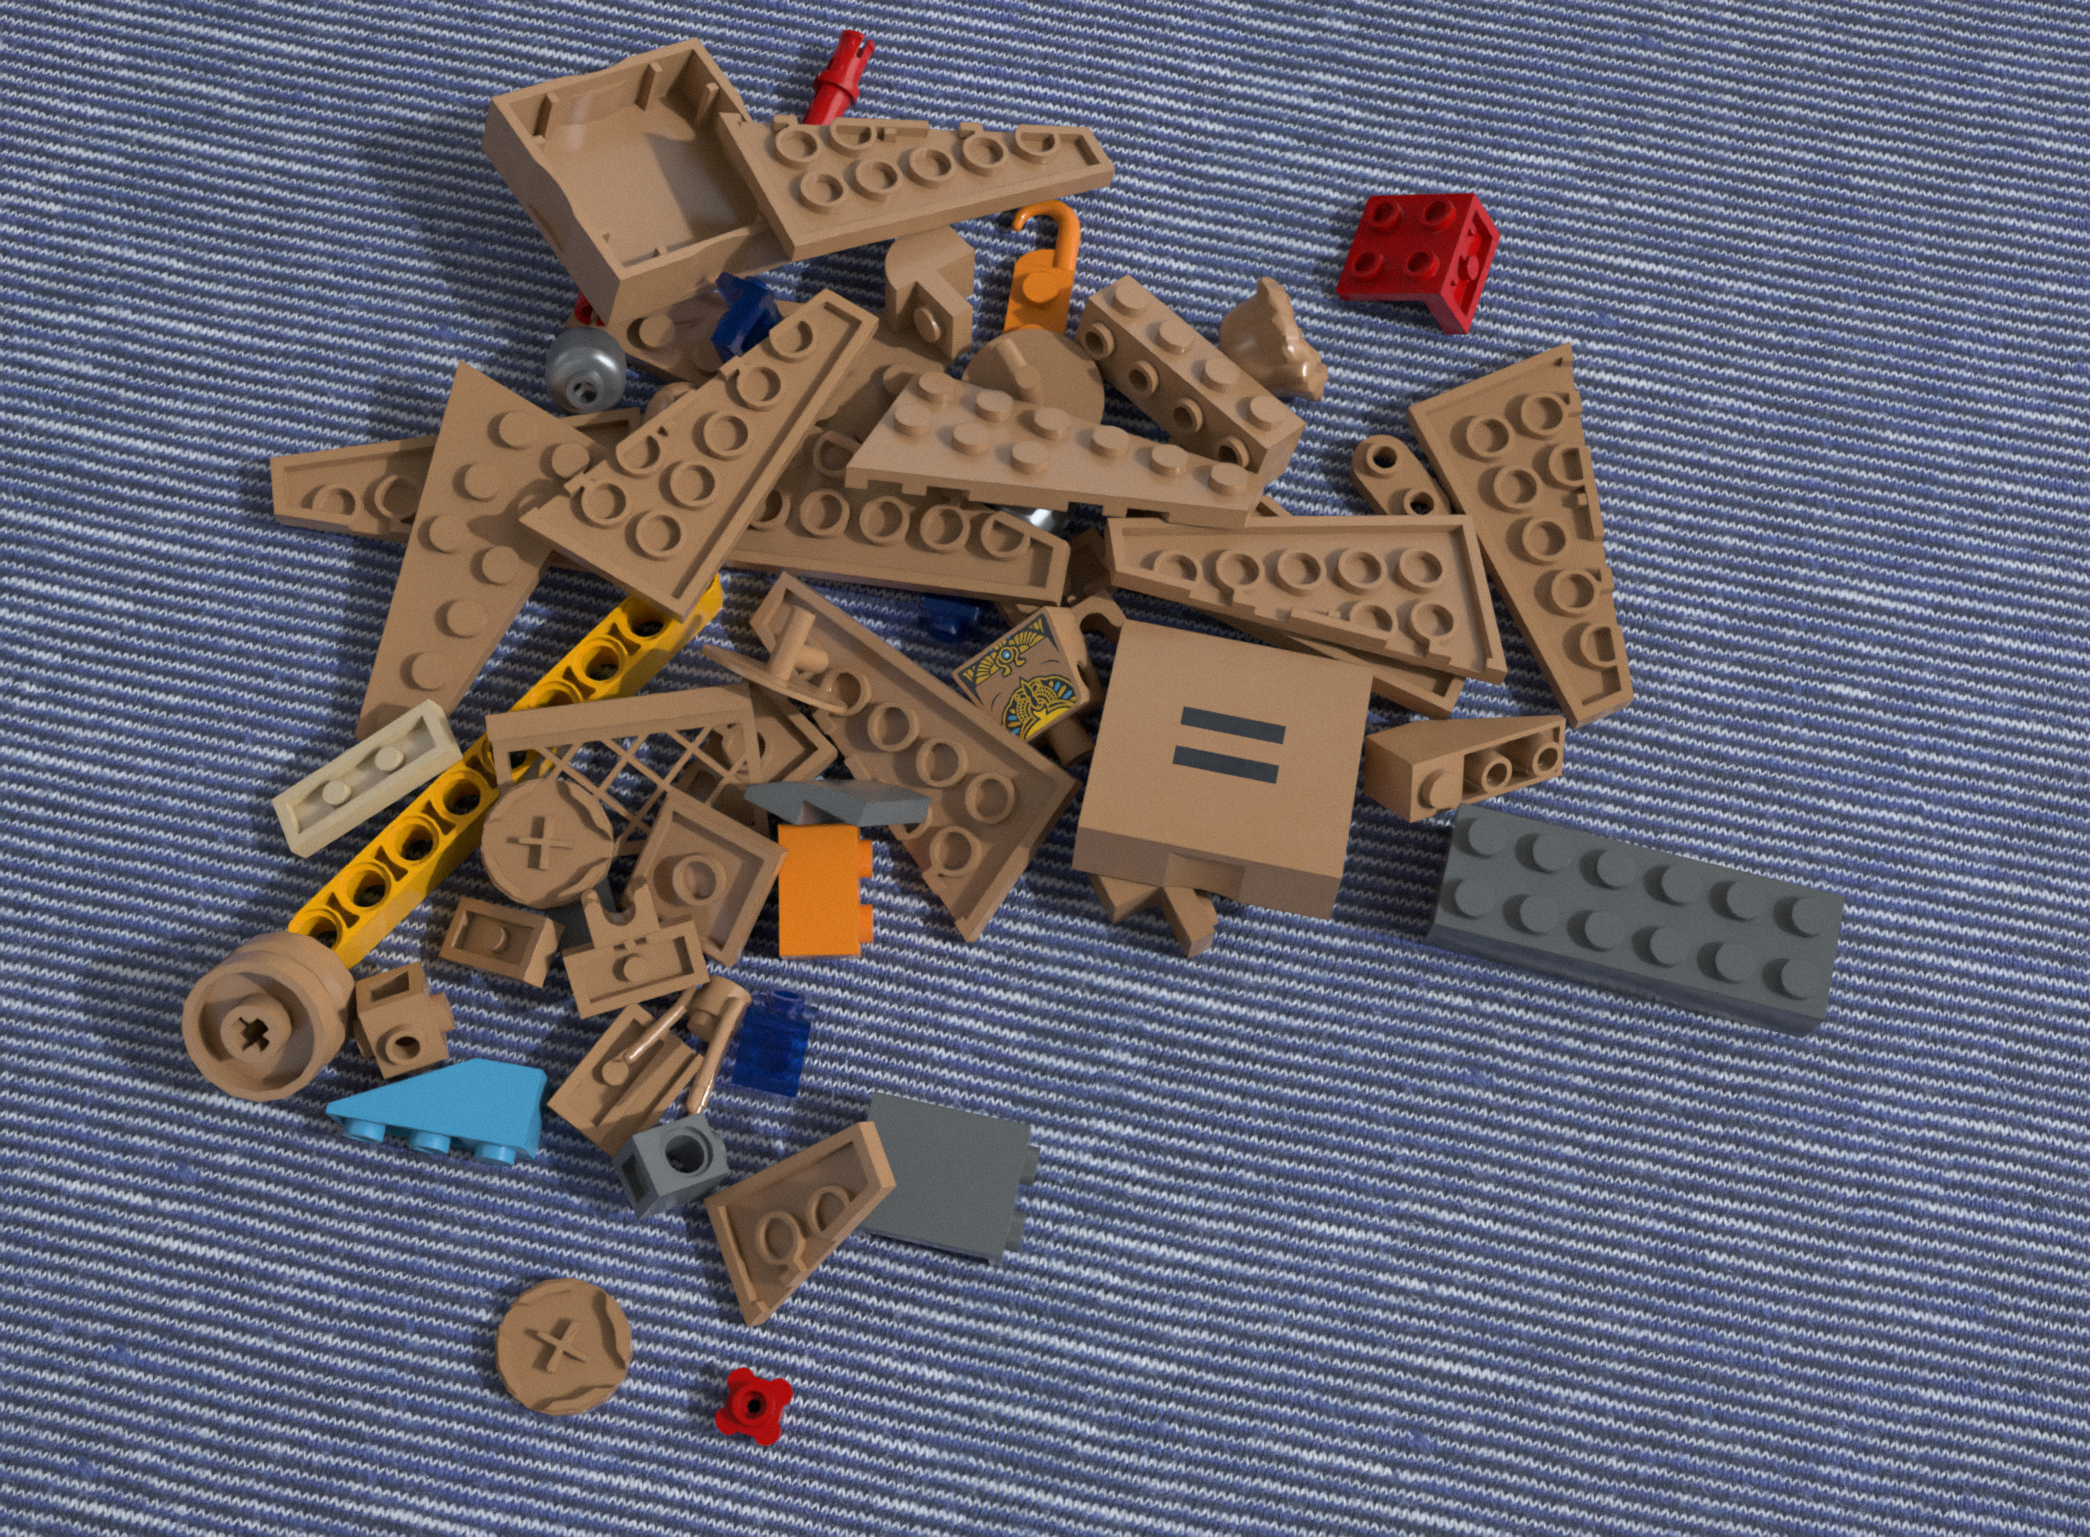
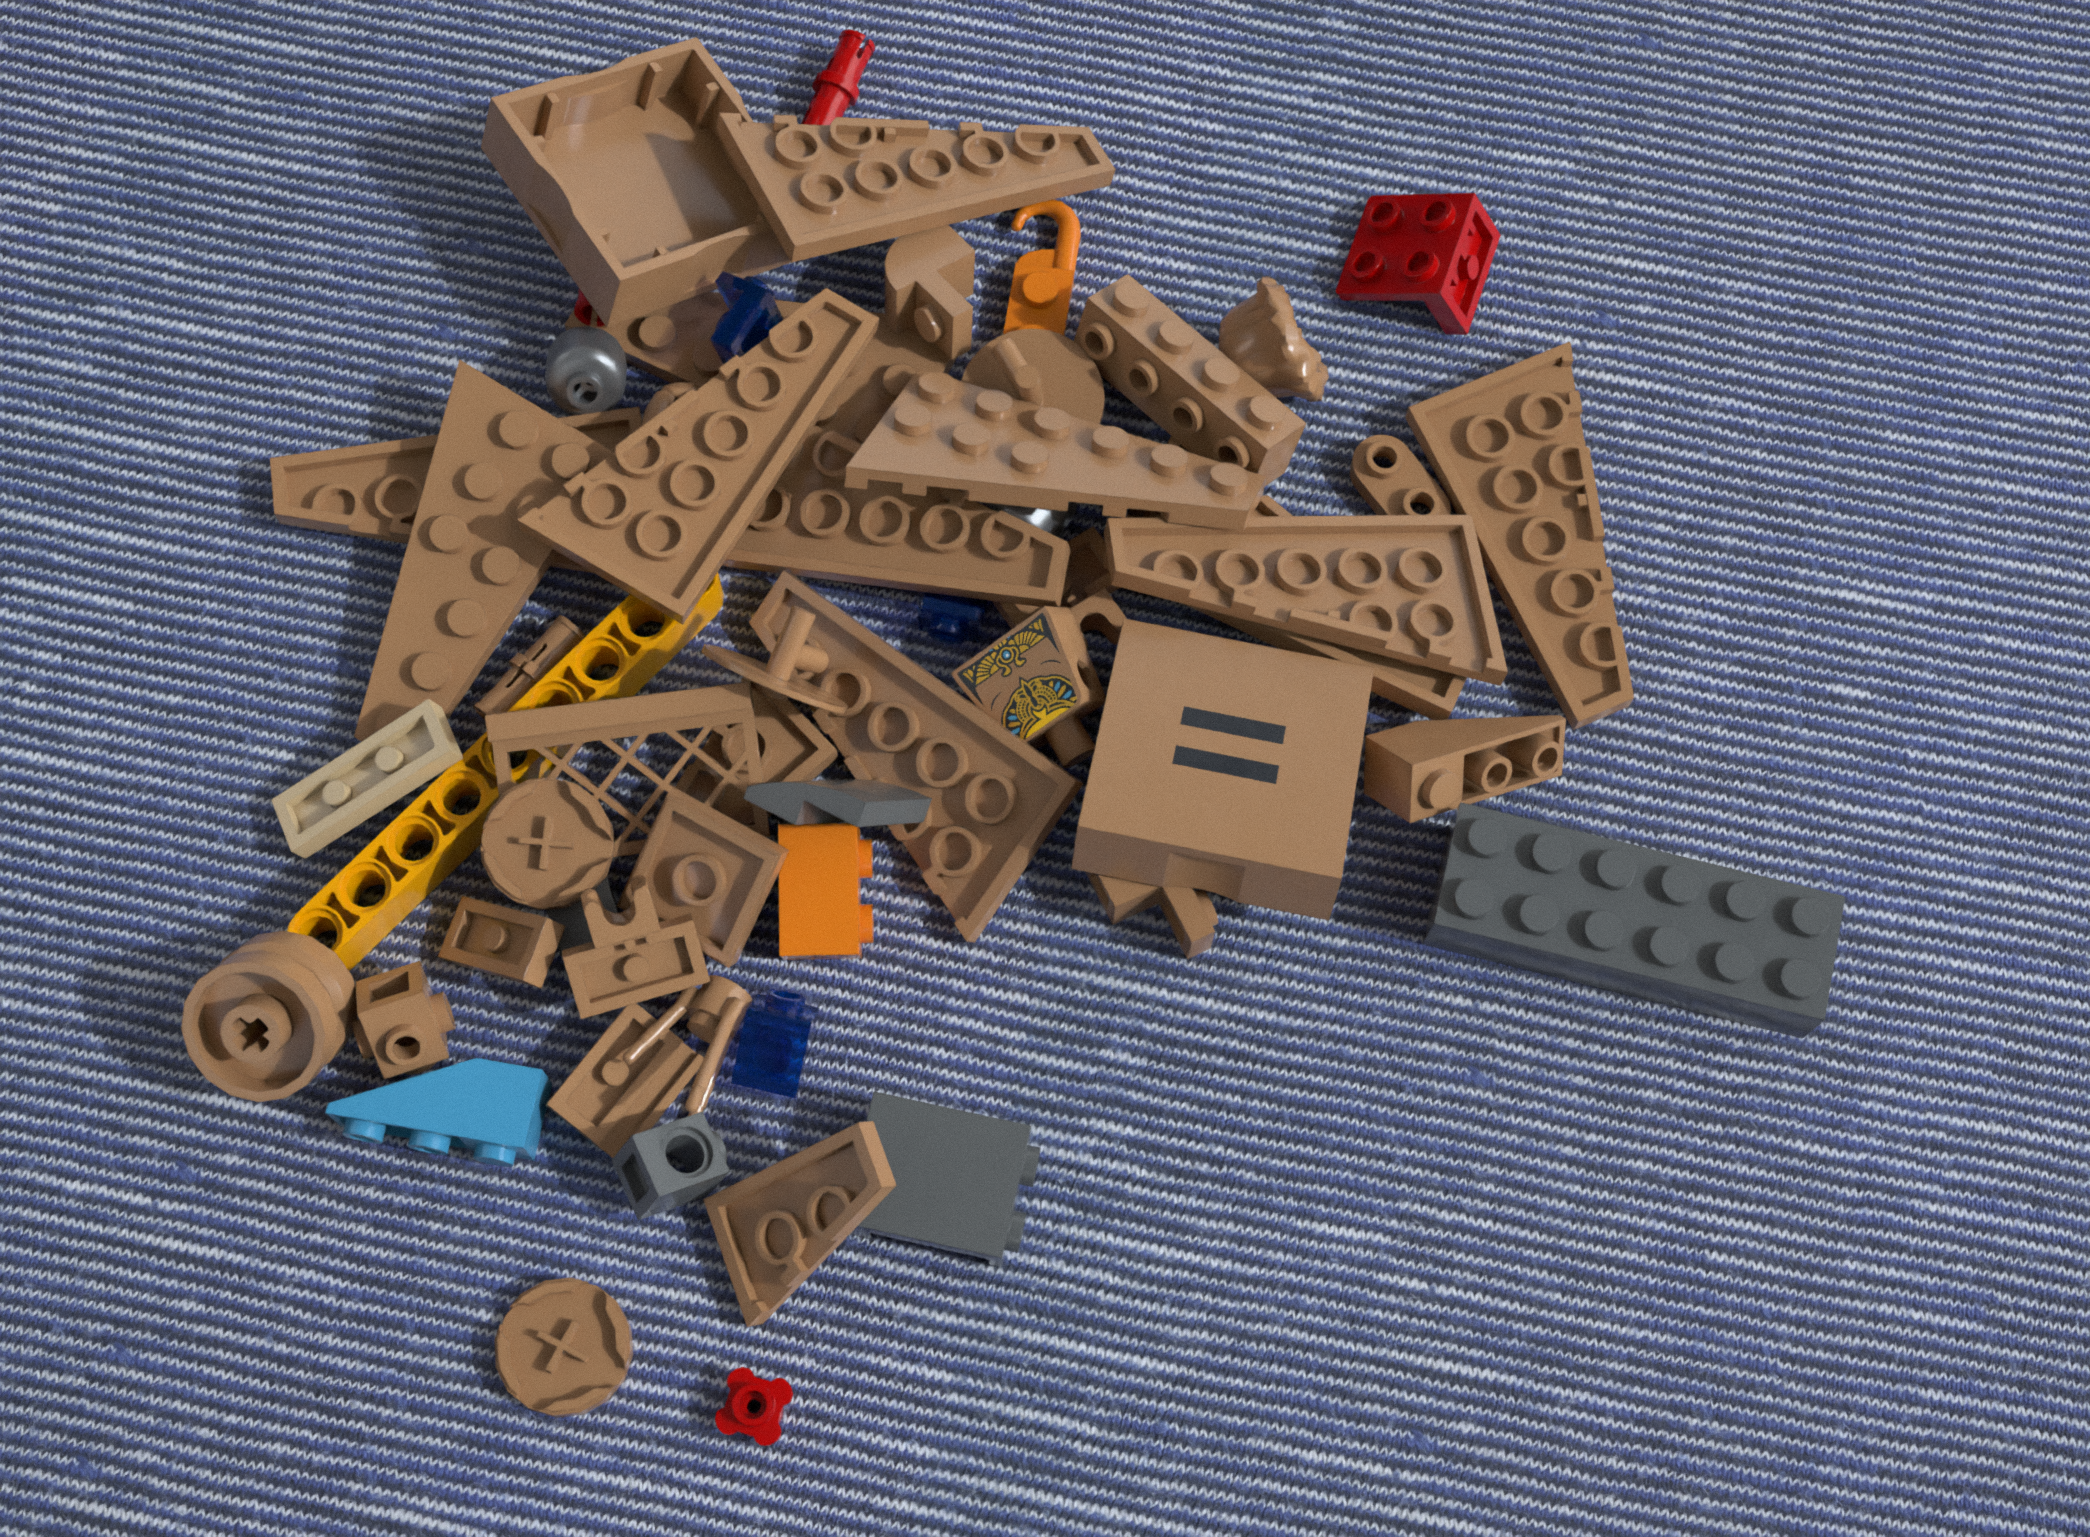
(531, 667): none -> medium nougat pin

